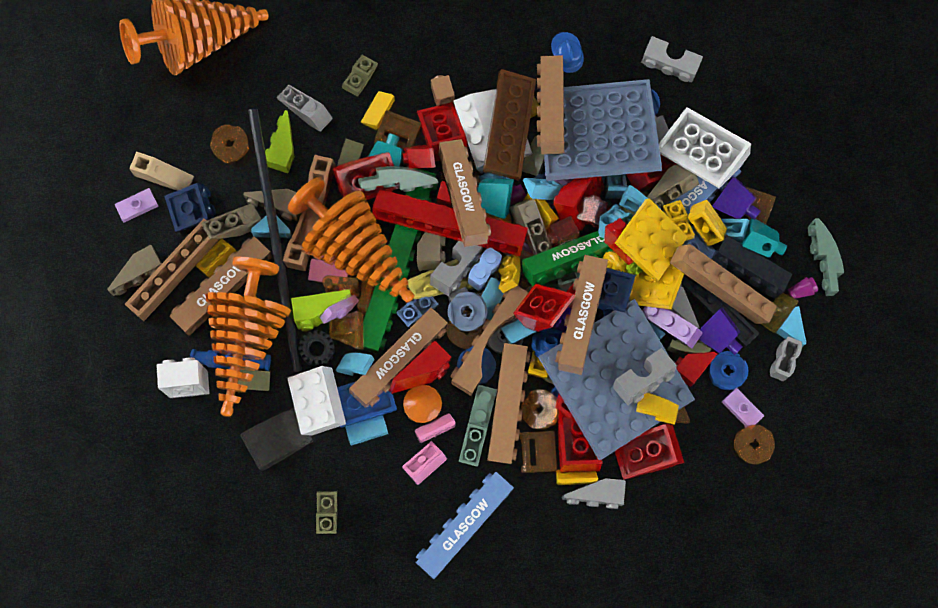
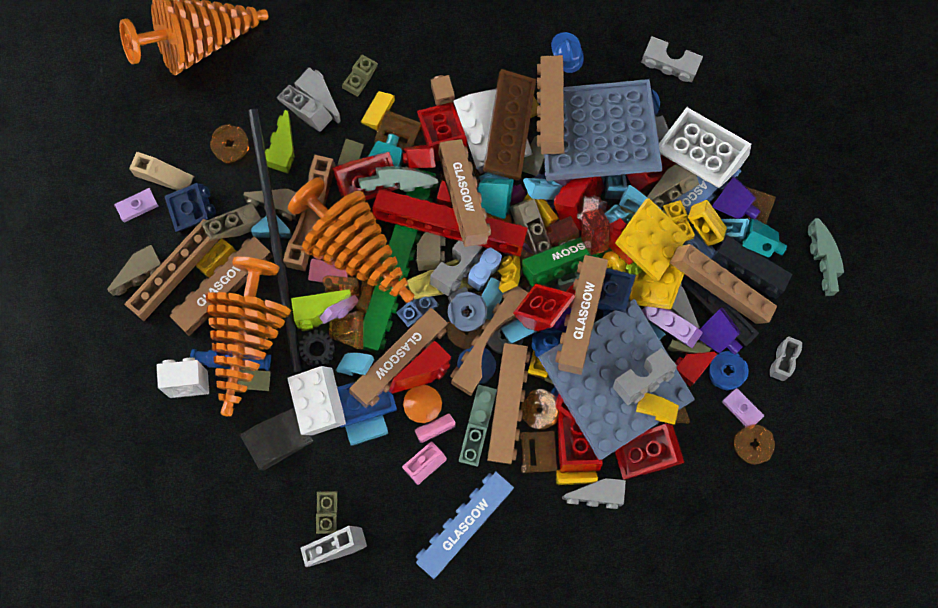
(314, 86): none -> light grey slope
(334, 546): none -> light grey slope
(595, 231): none -> clear red brick
(785, 305): clear yellow slope -> none
(793, 326): medium azure slope -> none
(803, 288): magenta cone -> none

